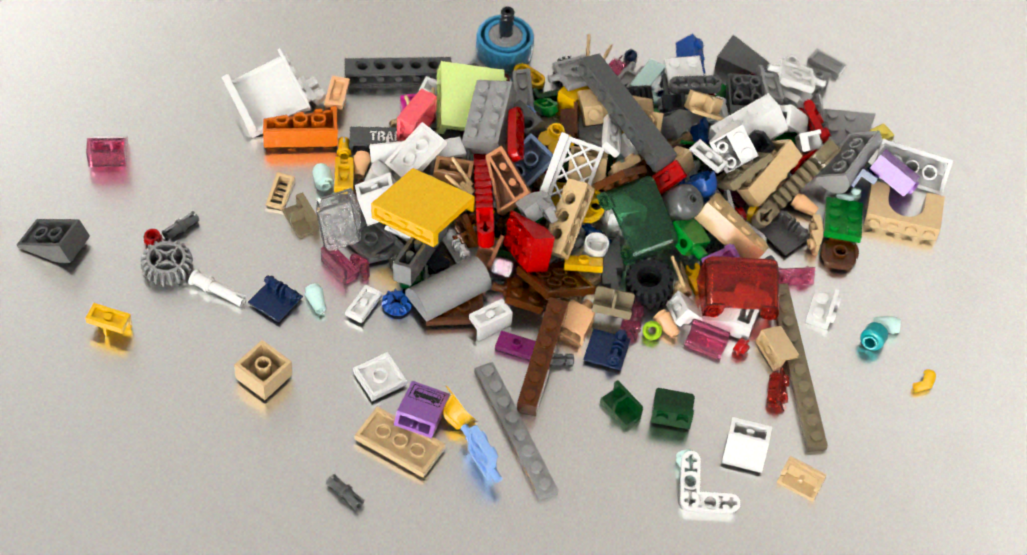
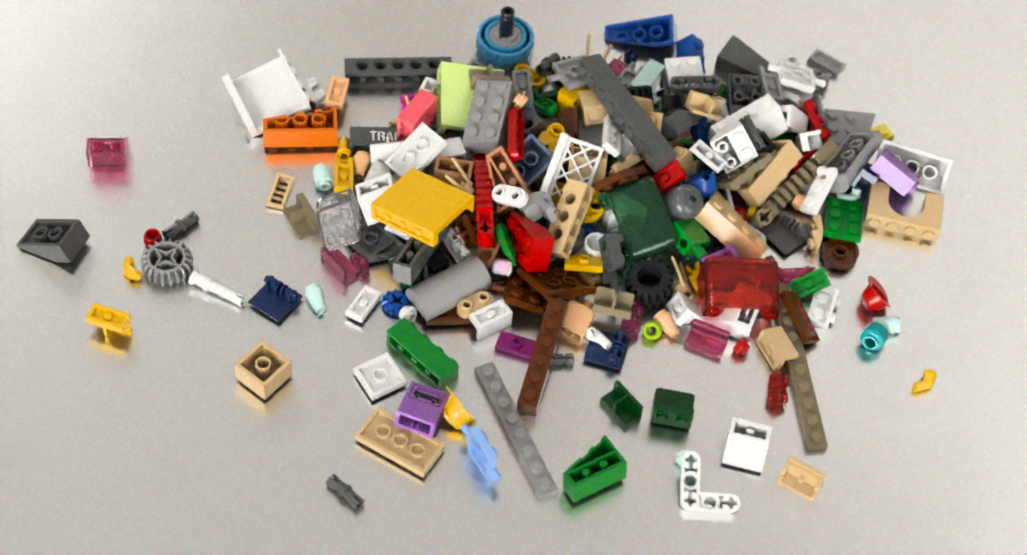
(130, 271): none -> yellow arm
(408, 313): none -> white plate
(422, 353): none -> green brick
(474, 302): none -> tan plate
(488, 74): none -> dark tan panel
(505, 242): none -> green piece
(508, 195): none -> white plate
(520, 100): none -> light nougat plate
(546, 64): none -> dark grey pin
(595, 471): none -> green wedge
(596, 336): none -> white arm
(611, 251): none -> dark grey leg
(647, 32): none -> blue wedge
(753, 133): none -> dark grey pin
(799, 317): none -> reddish brown tile
(810, 283): none -> green plate
(819, 190): none -> white plate
(874, 296): none -> red piece

